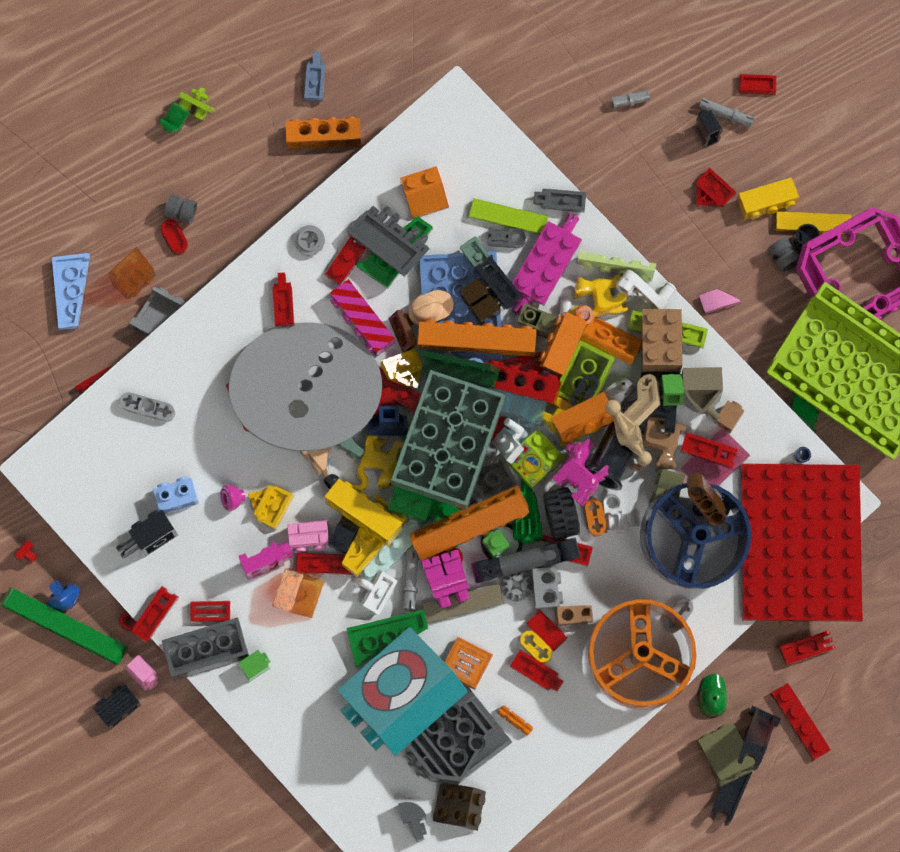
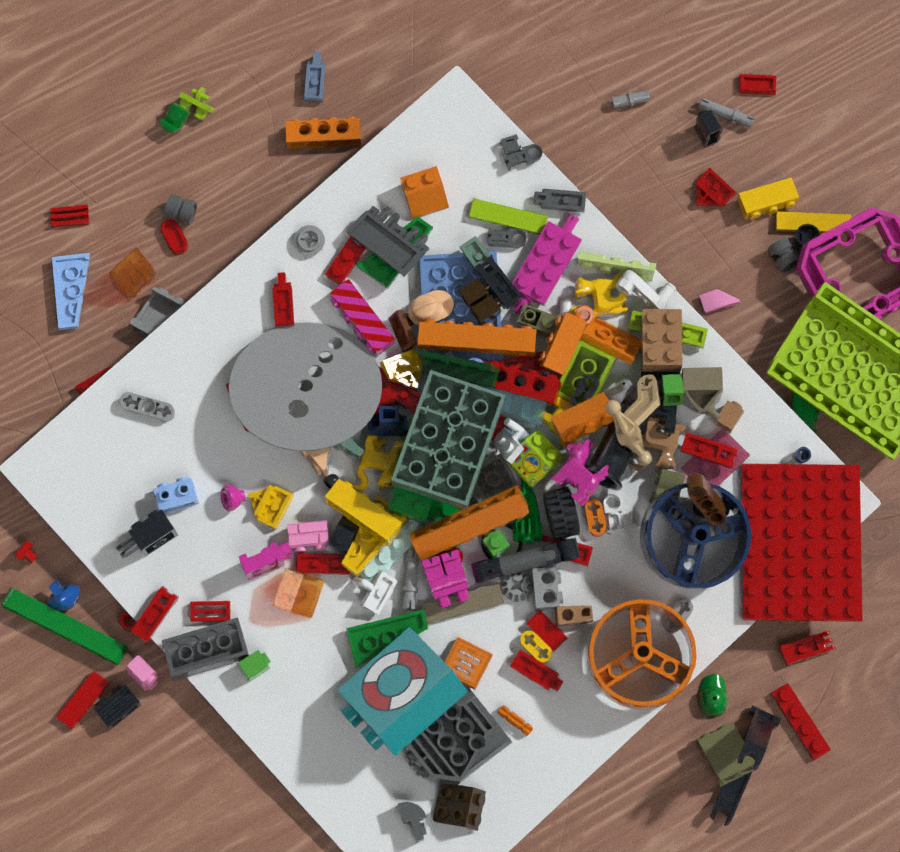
(67, 209): none -> red tile
(82, 700): none -> red tile
(515, 155): none -> dark grey piece

